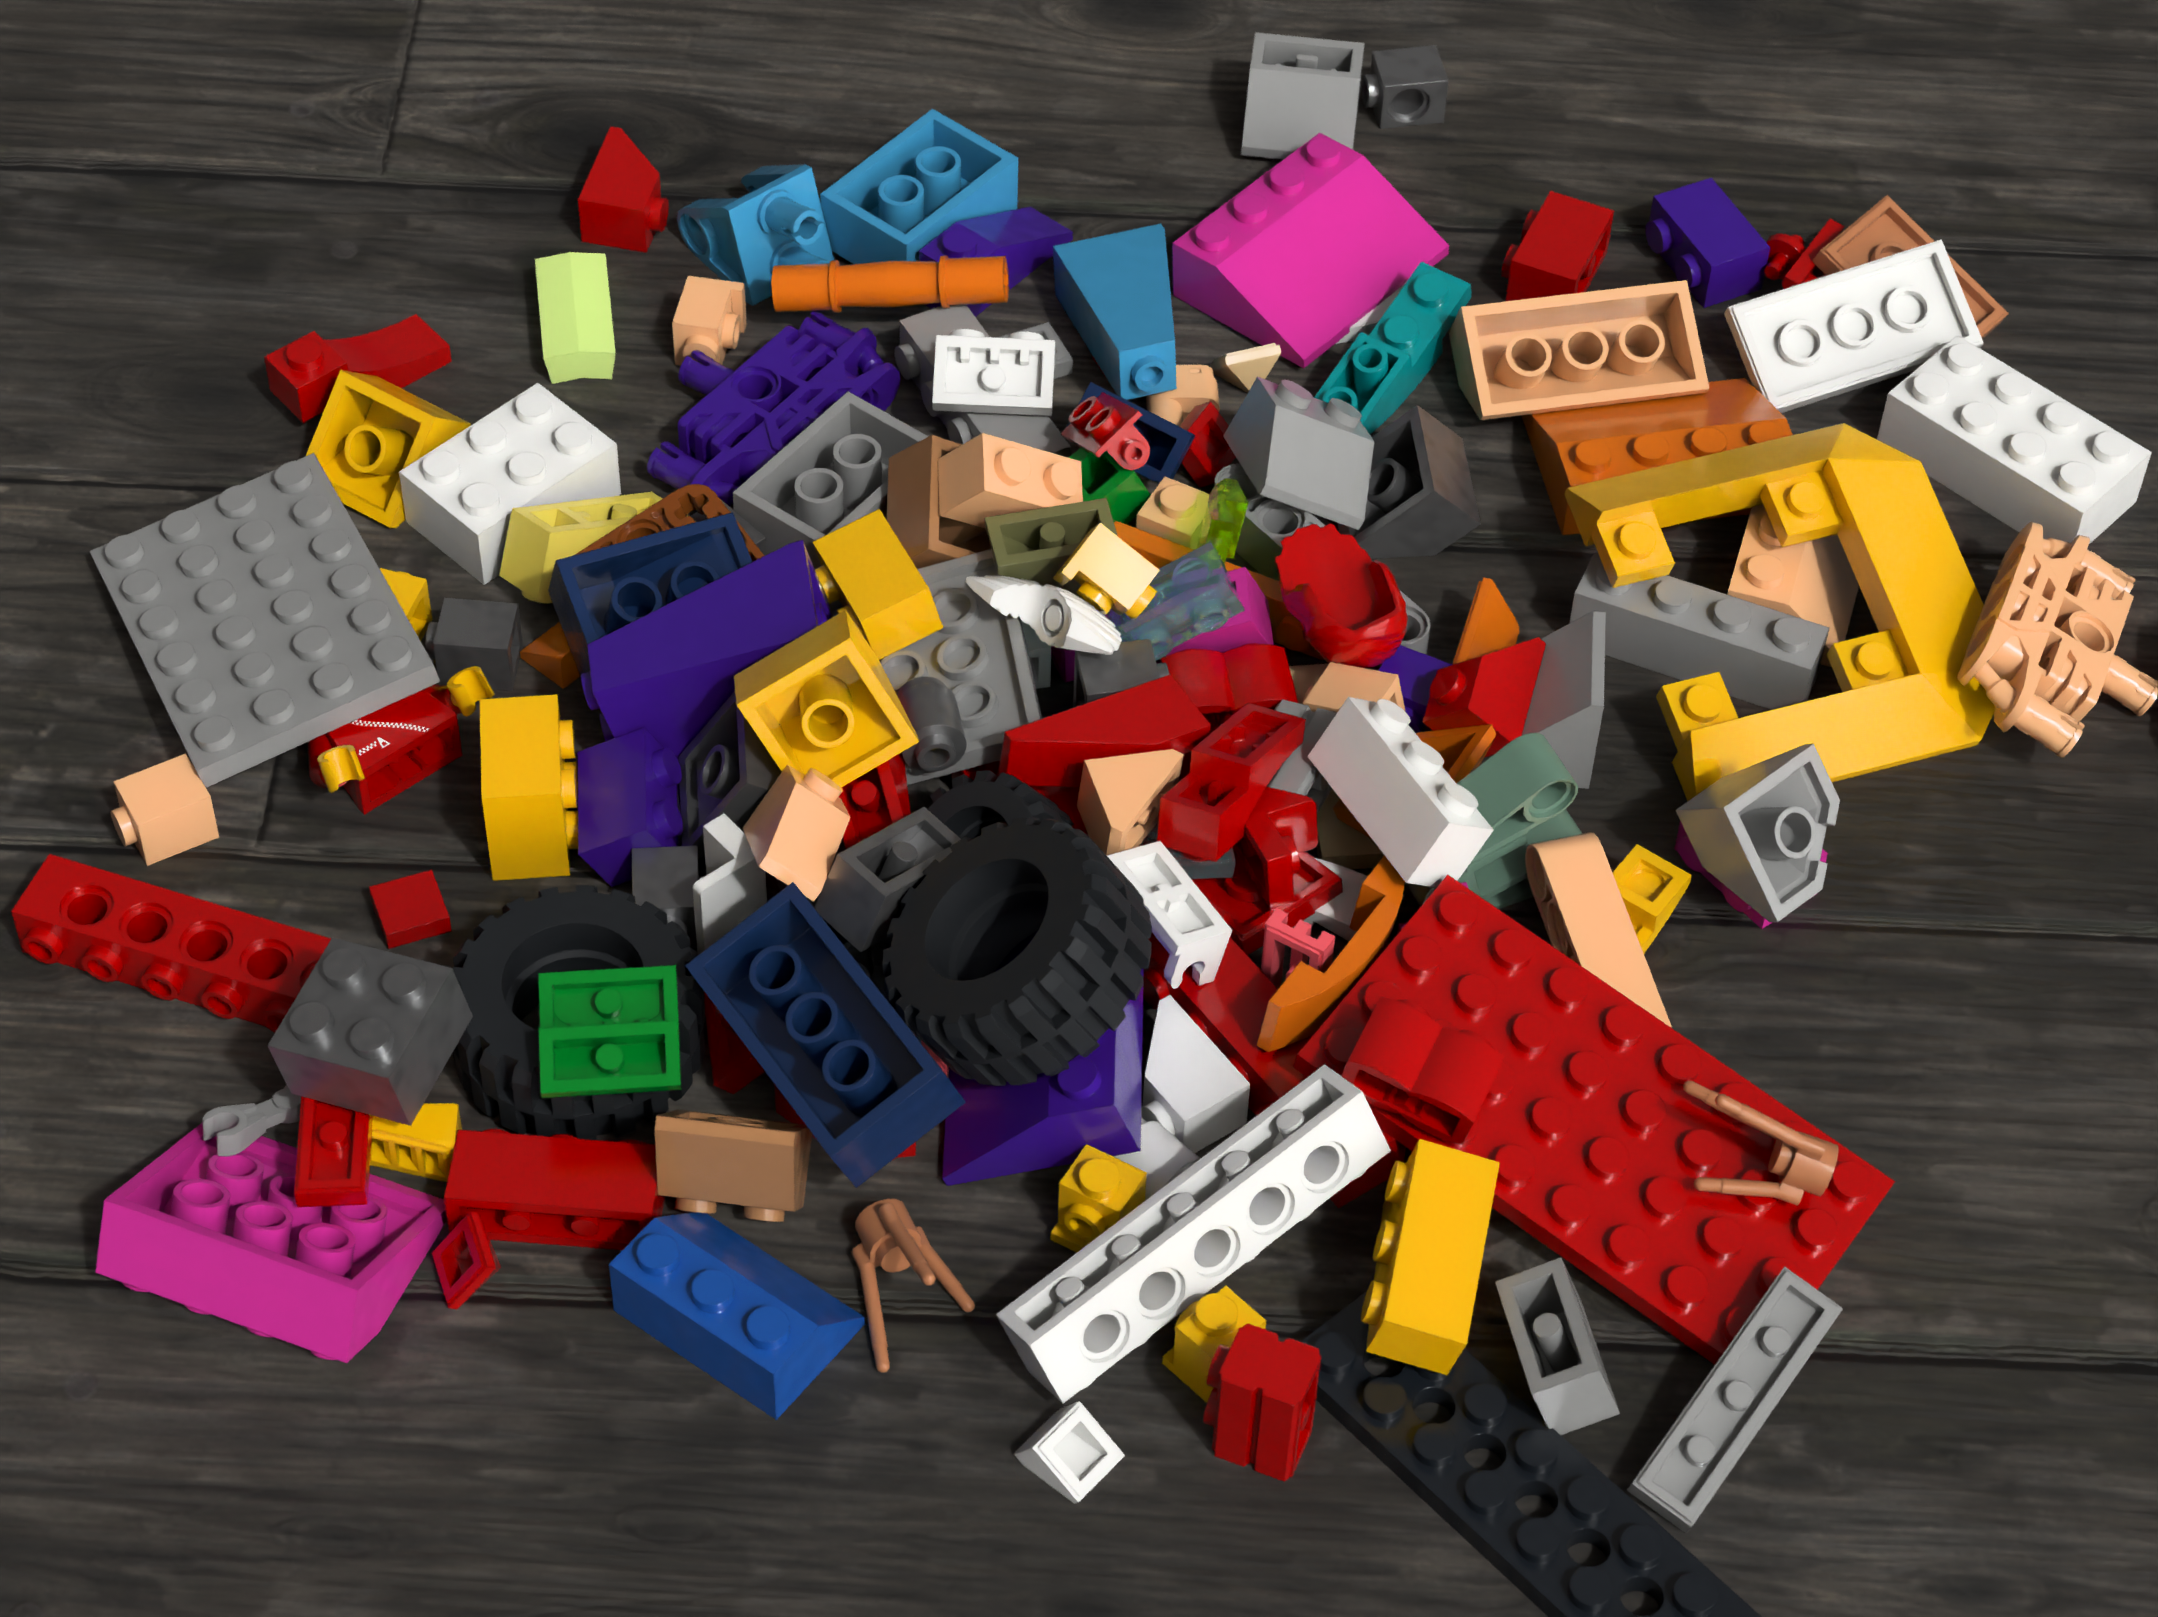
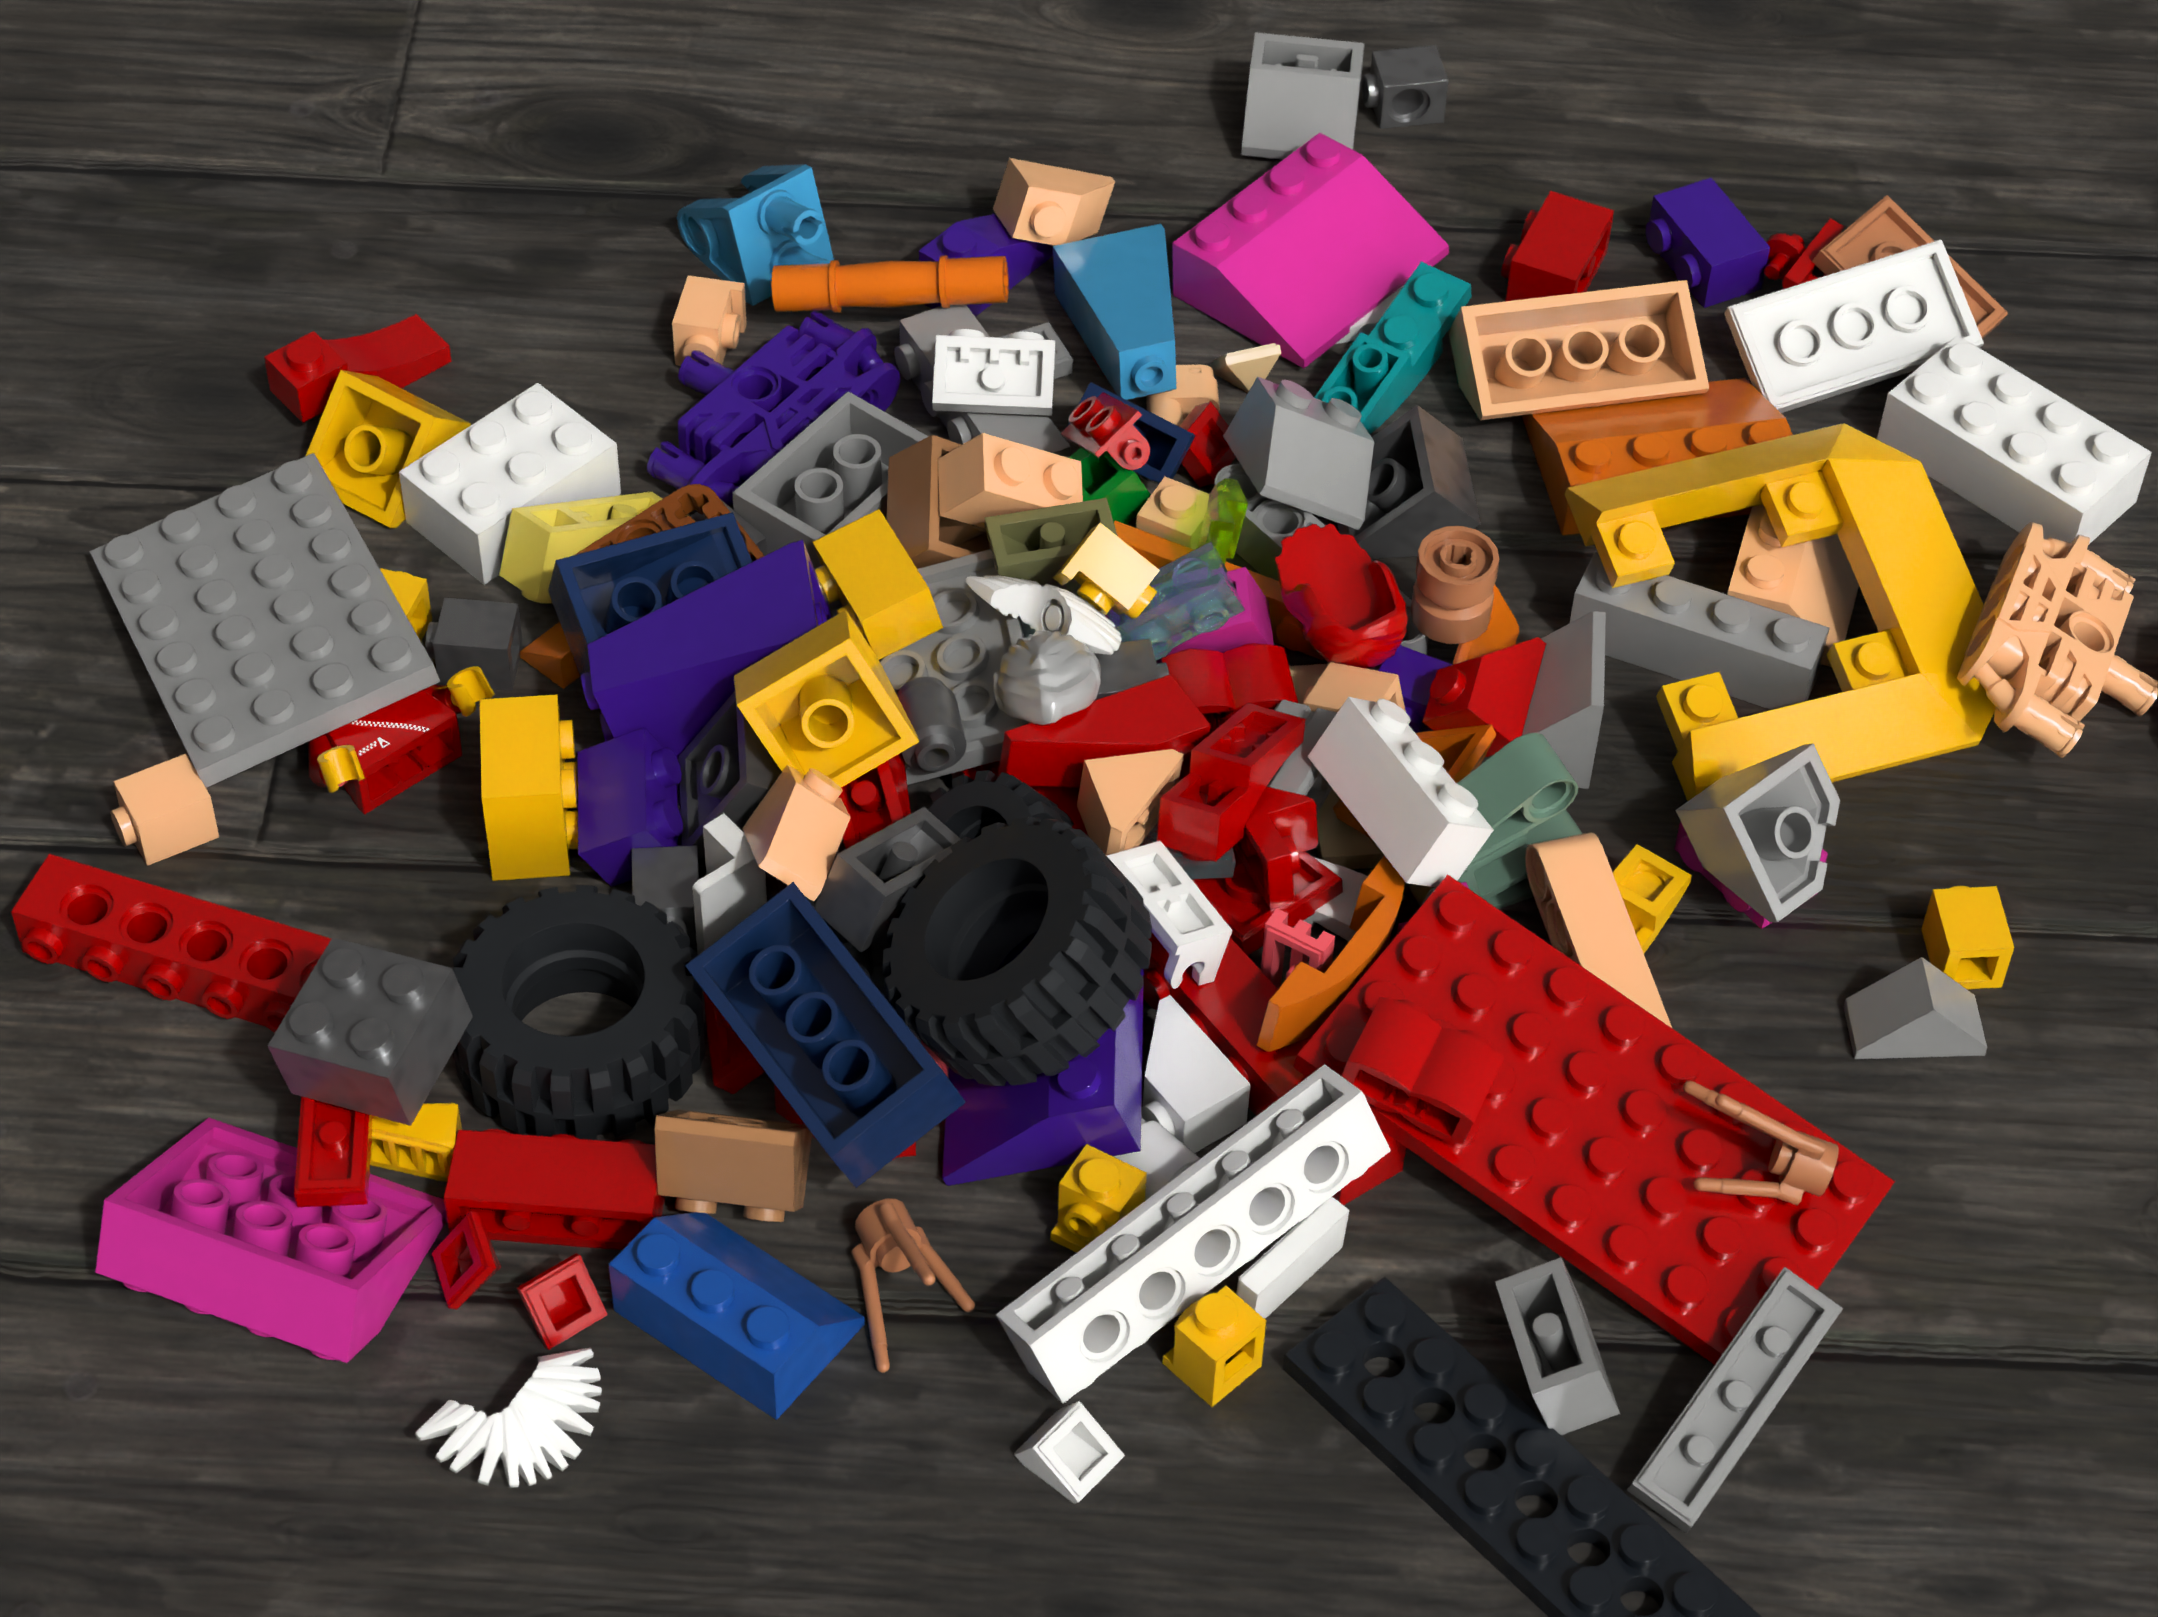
(244, 1123): light grey piece -> none
(410, 909): red tile -> none
(528, 1428): none -> white hair
(562, 1301): none -> slope
(575, 316): yellowish green piece -> none
(609, 1031): green slope -> none
(622, 197): red slope -> none
(917, 191): dark azure brick -> none
(1046, 678): none -> light grey hair
(1051, 202): none -> light nougat slope
(1262, 1400): red brick -> none
(1294, 1258): none -> white tile
(1429, 1256): yellow wedge -> none
(1454, 584): none -> nougat wheel
(1914, 1016): none -> light grey slope
(1968, 935): none -> yellow brick

